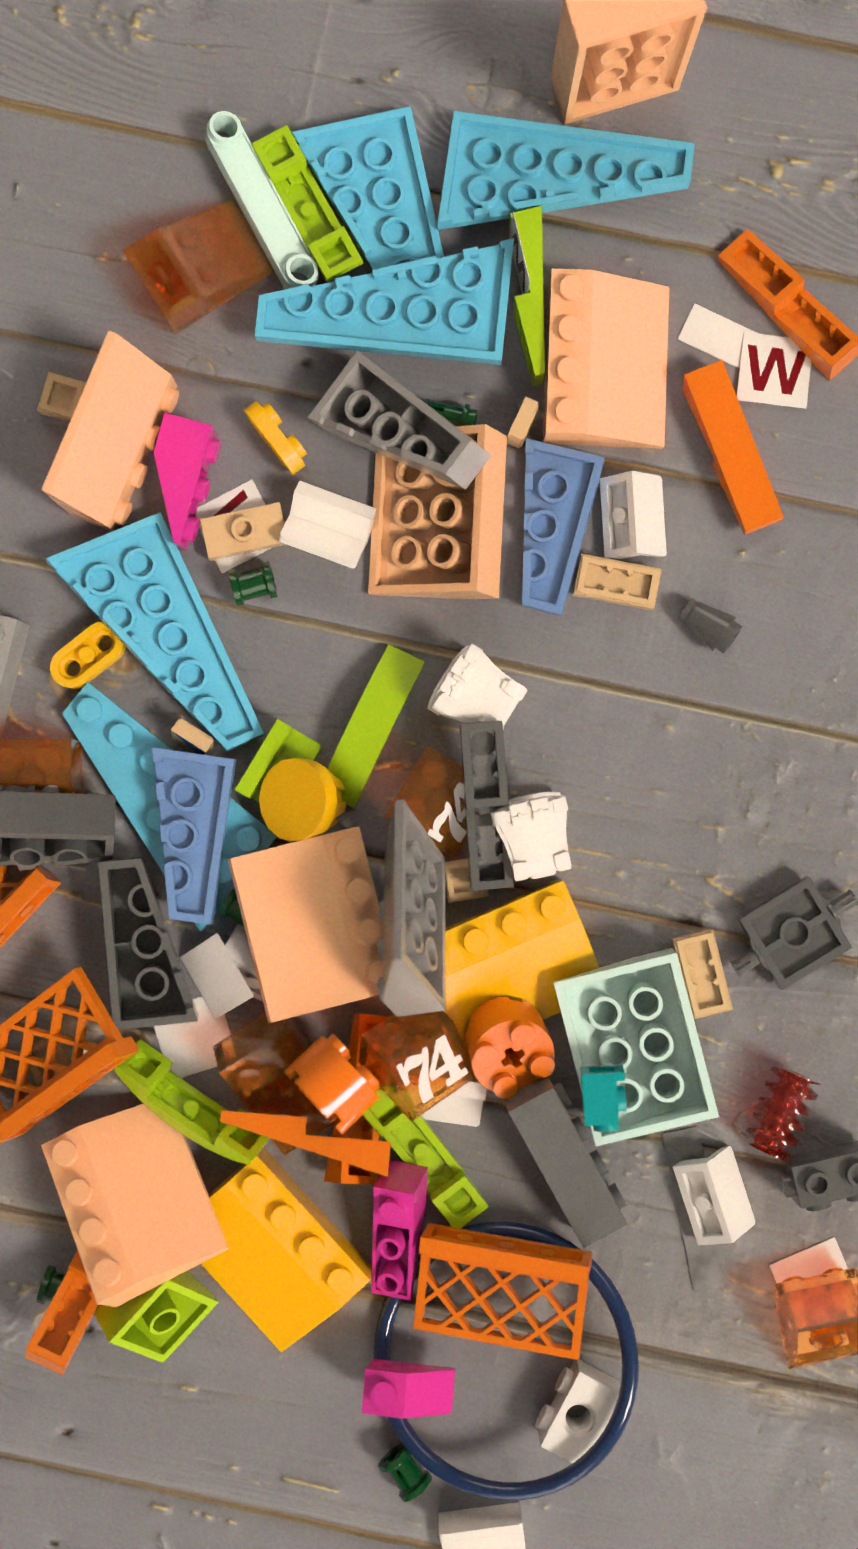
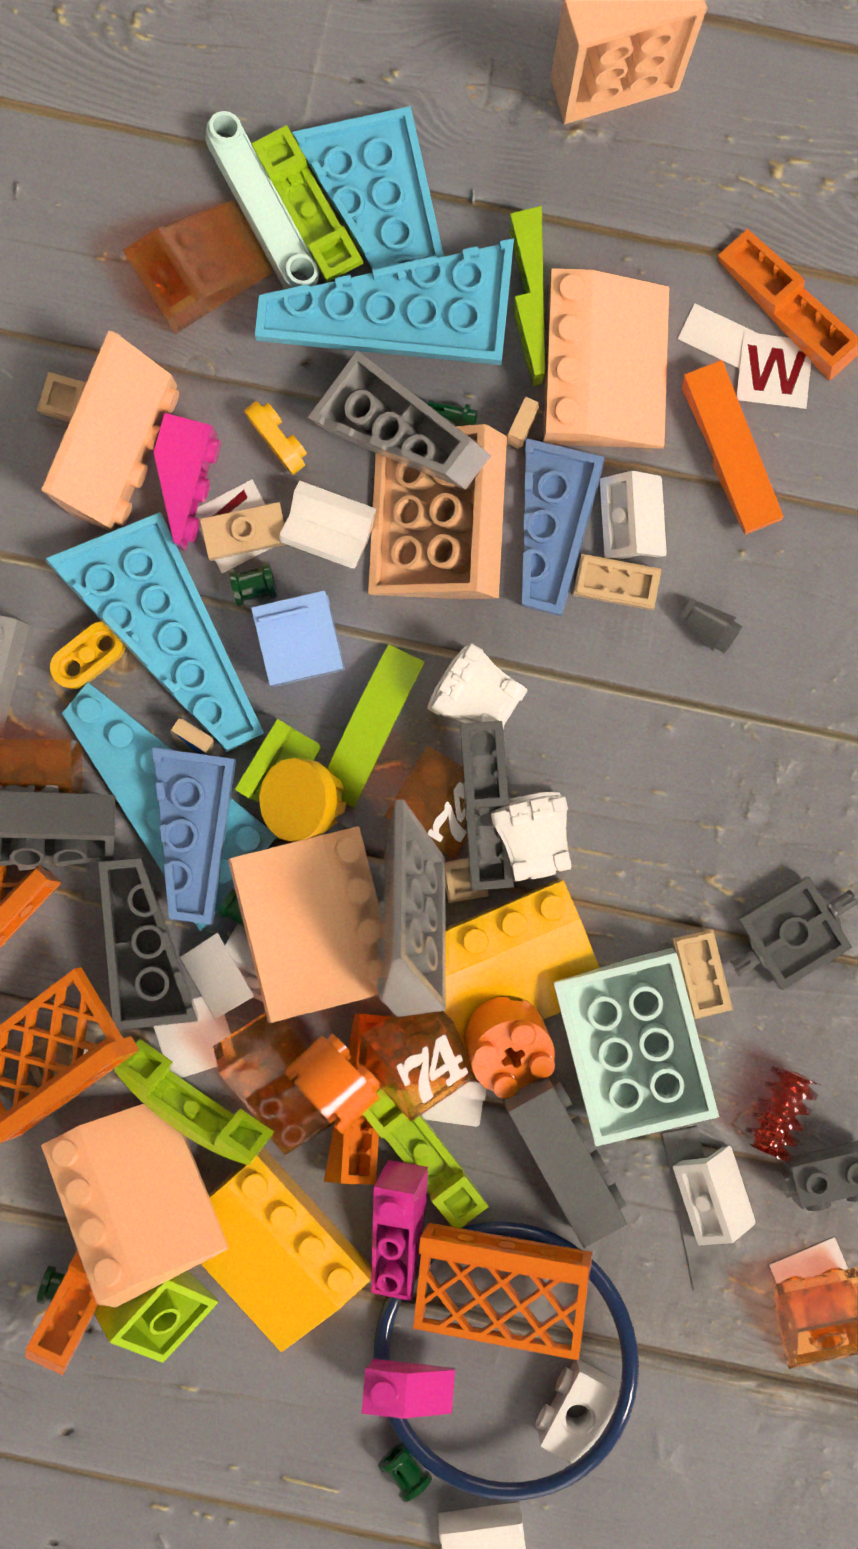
(298, 638): none -> light blue piece
(362, 1153): orange slope -> none
(518, 257): white sticker -> none
(524, 164): medium azure wing -> none
(602, 1096): teal brick -> none

